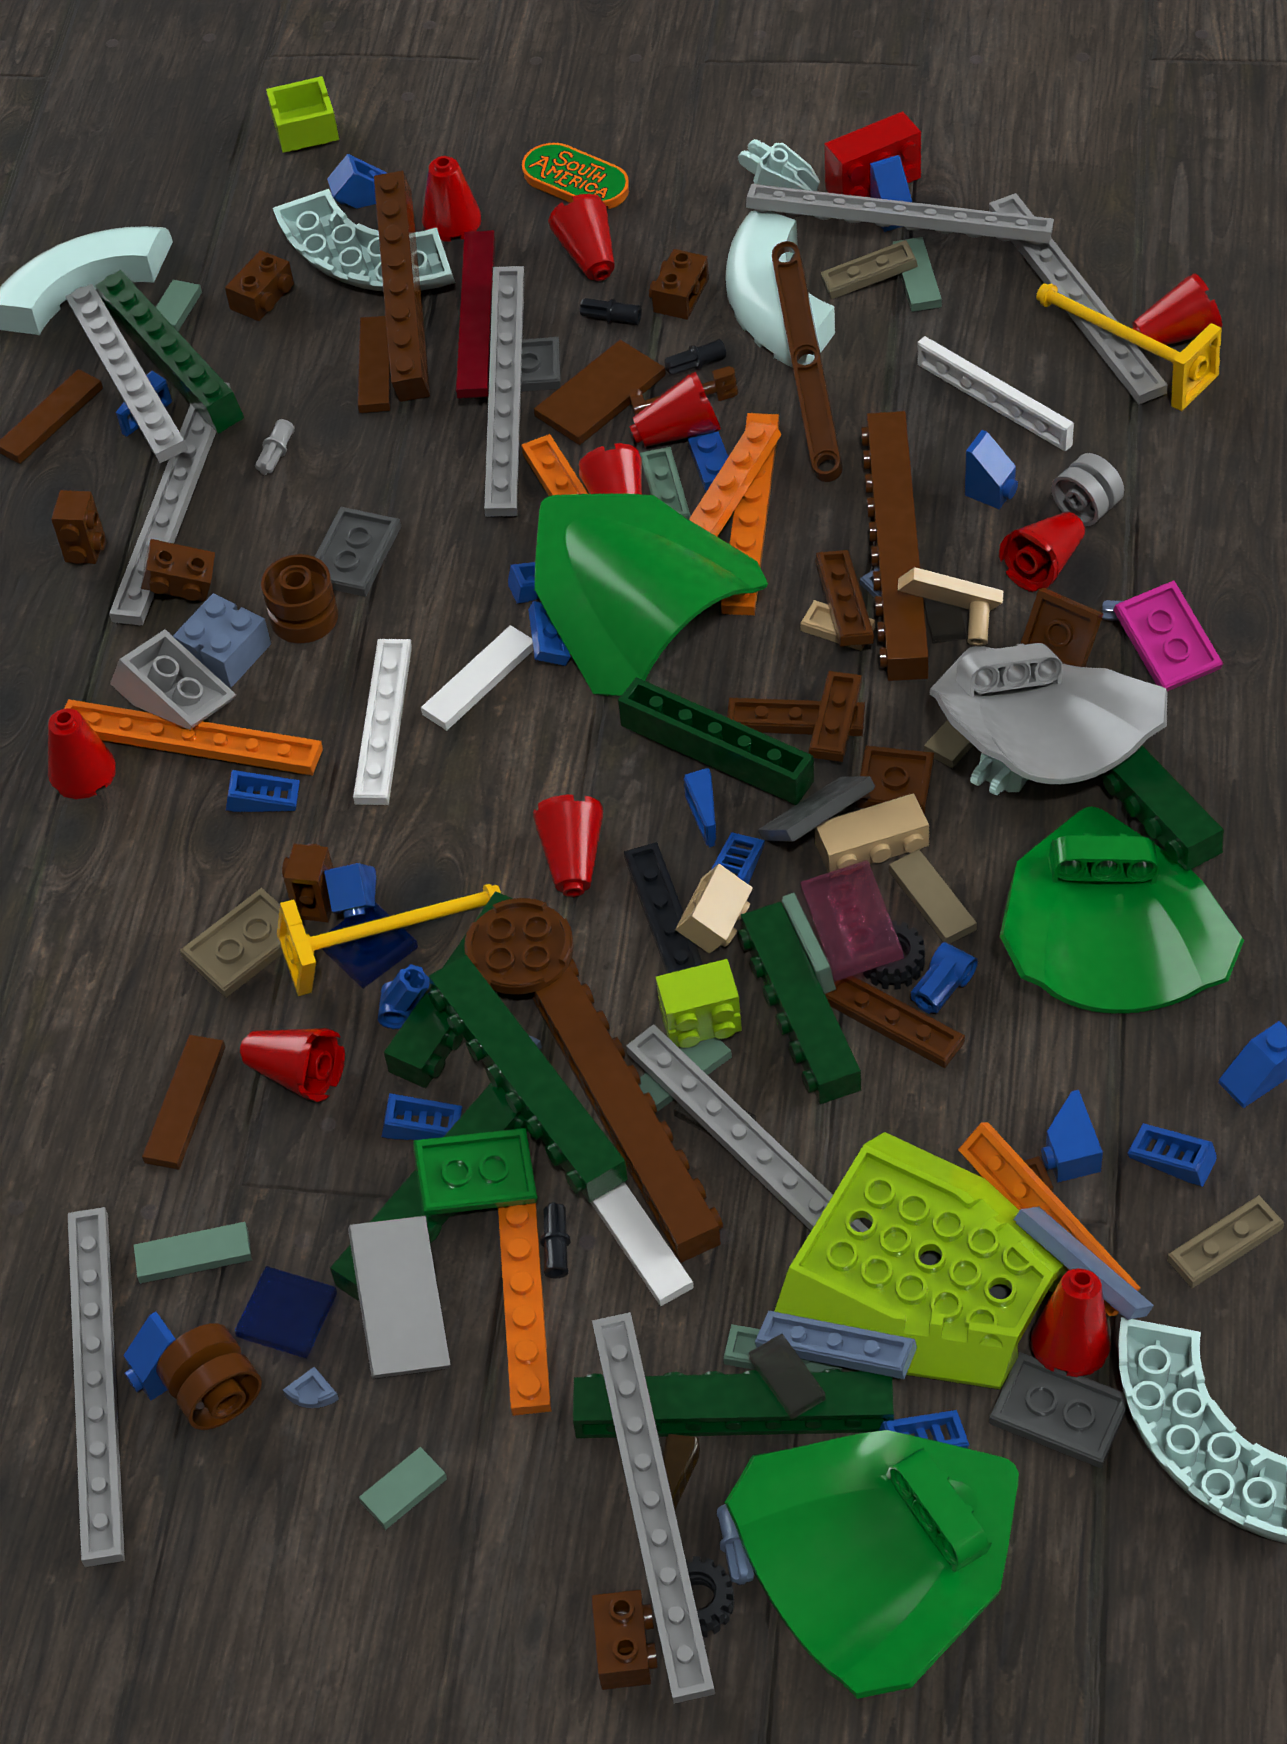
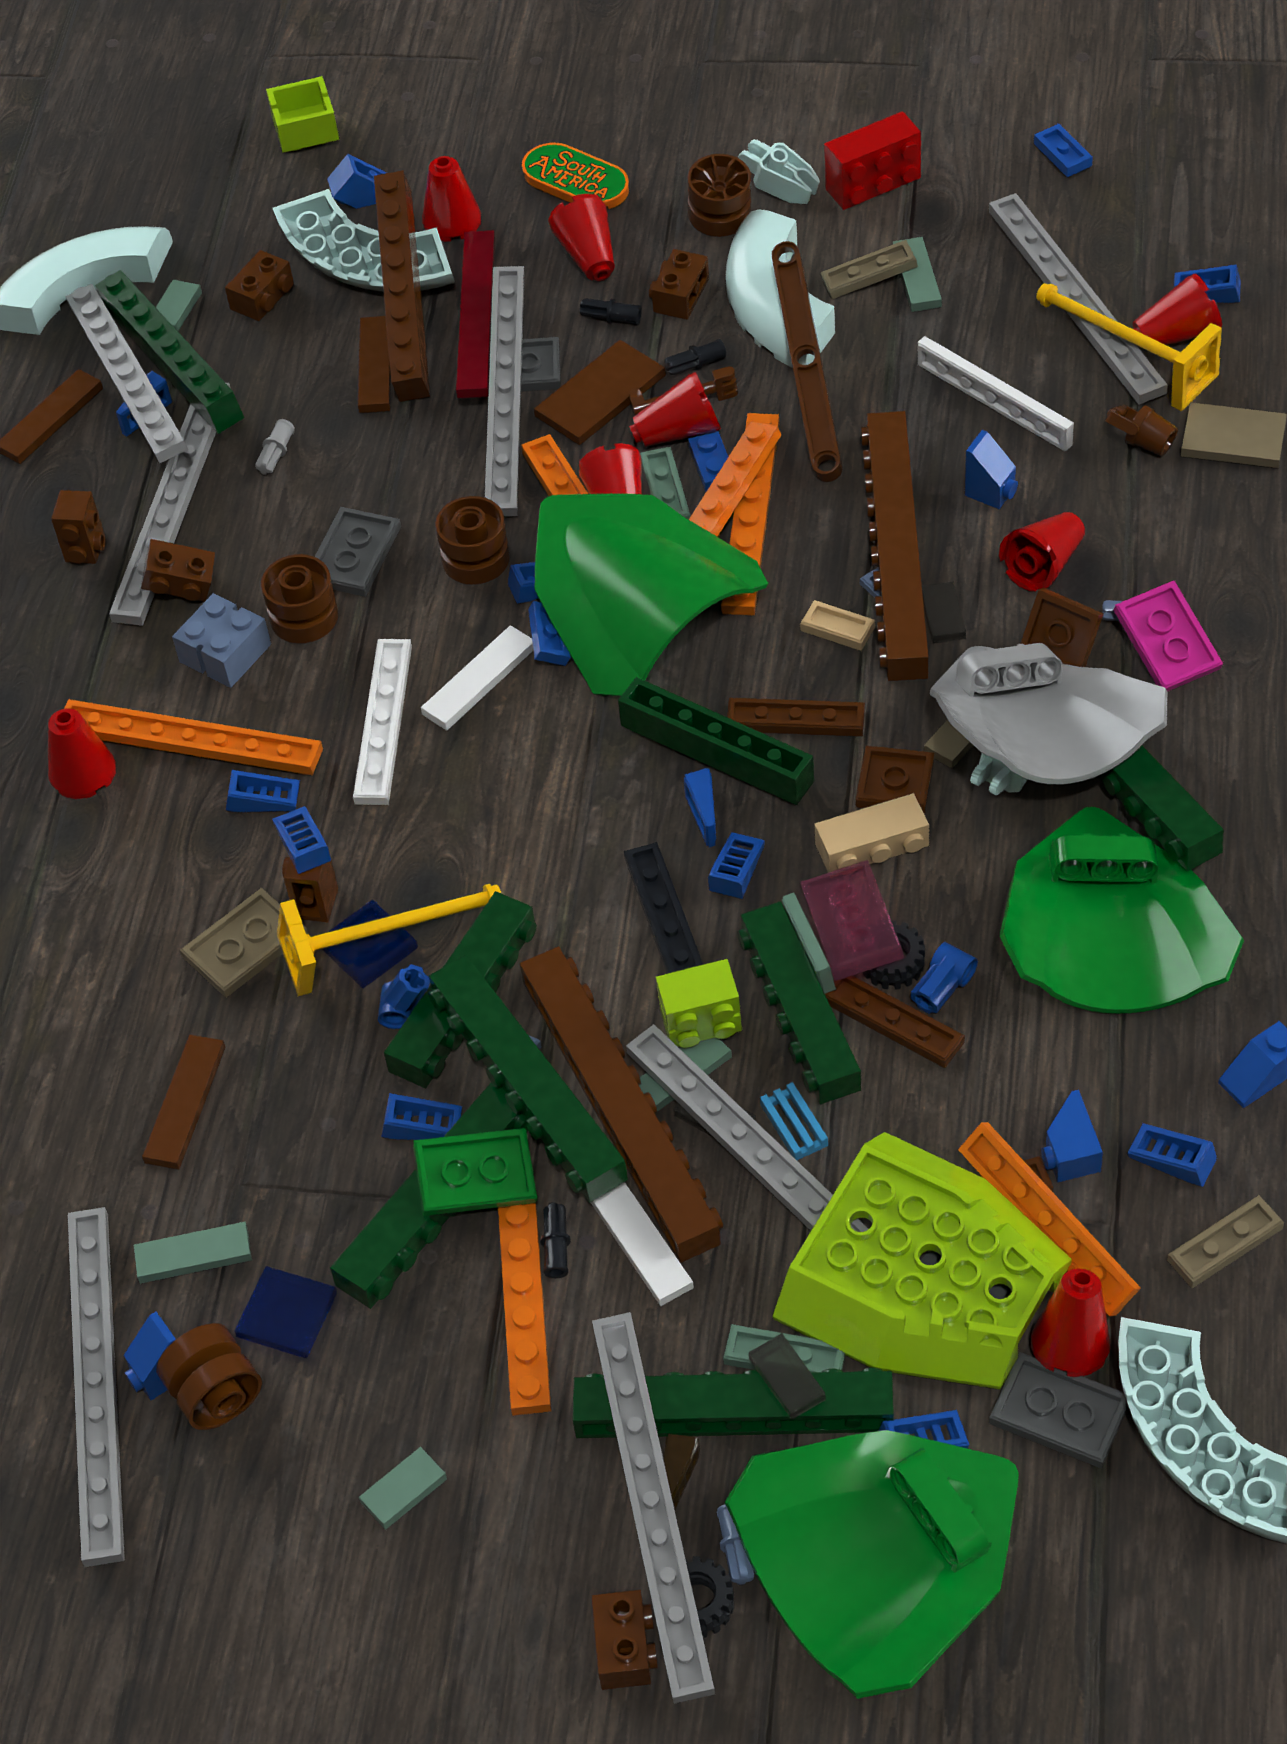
(170, 682): light grey slope -> none
(297, 1059): red cone -> none
(307, 857): none -> blue slope
(311, 1391): sand blue tile -> none
(351, 889): blue slope -> none
(398, 1297): light grey tile -> none
(472, 540): none -> reddish brown wheel
(520, 945): reddish brown tile -> none
(569, 840): red cone -> none
(715, 909): tan brick -> none
(718, 194): none -> reddish brown wheel
(781, 1097): none -> dark azure tile
(817, 808): dark grey tile -> none
(835, 716): reddish brown tile -> none
(841, 1344): sand blue tile -> none
(844, 598): reddish brown tile -> none
(889, 182): blue slope -> none
(900, 213): light grey plate -> none
(932, 897): dark tan tile -> none
(956, 592): tan piece -> none
(1063, 150): none -> blue plate
(1076, 1255): sand blue tile -> none
(1088, 488): light grey wheel -> none
(1143, 428): none -> reddish brown piece
(1222, 282): none -> blue slope
(1234, 435): none -> dark tan tile

